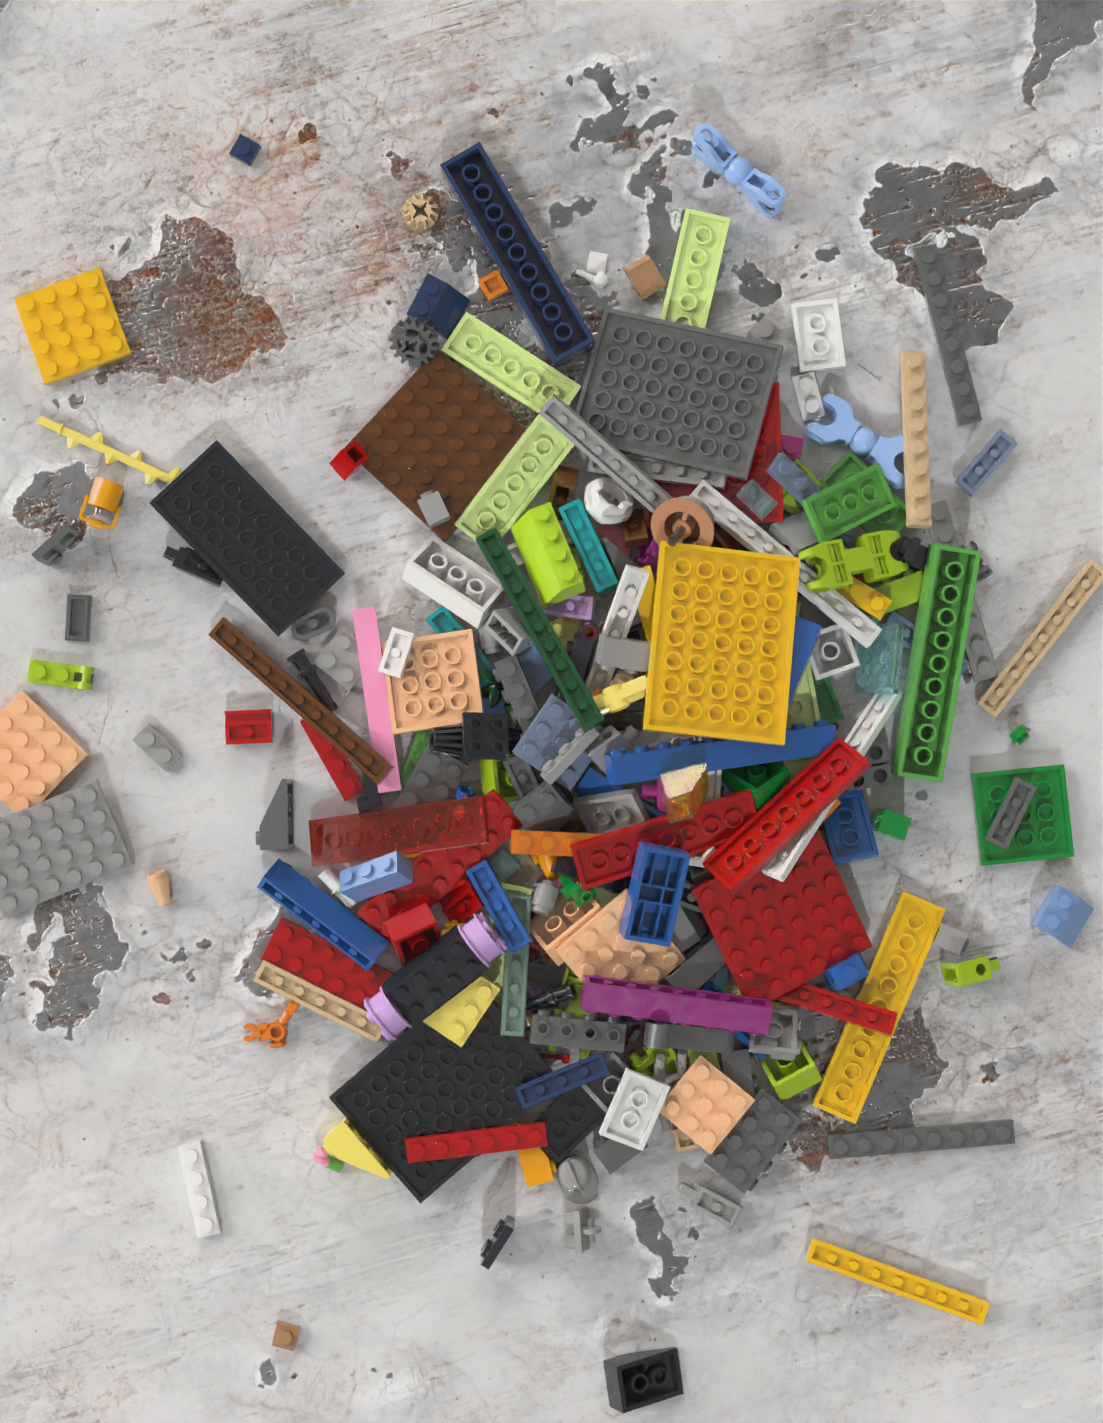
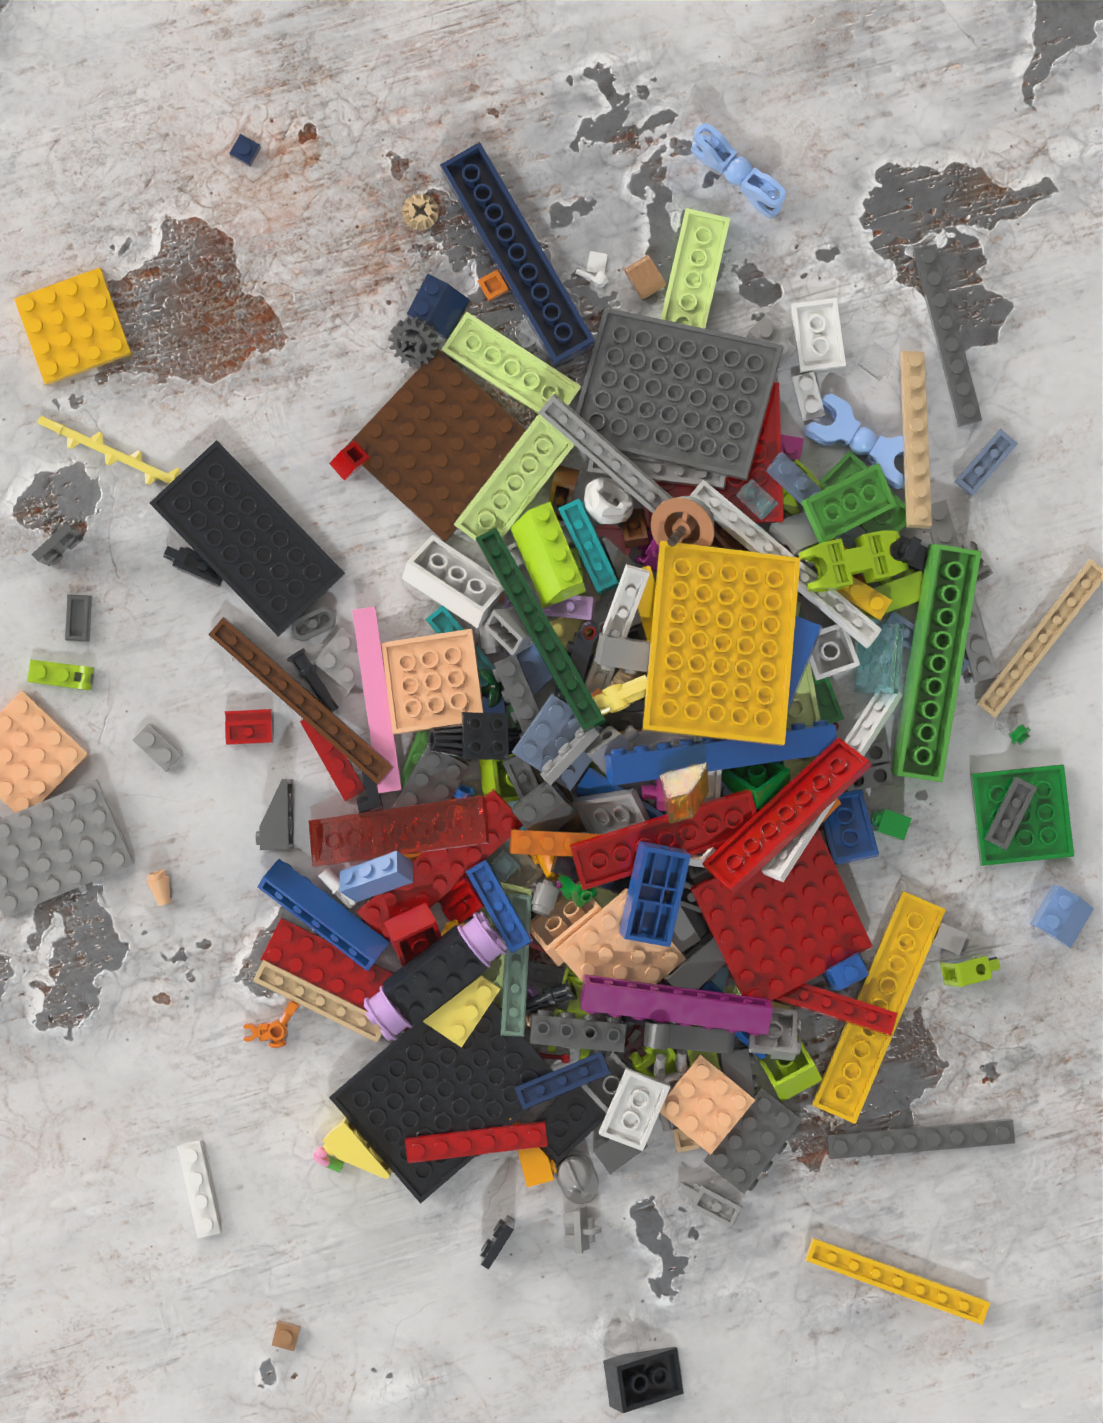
(105, 496): light orange piece -> none
(396, 653): white plate -> none
(433, 508): light grey brick -> none

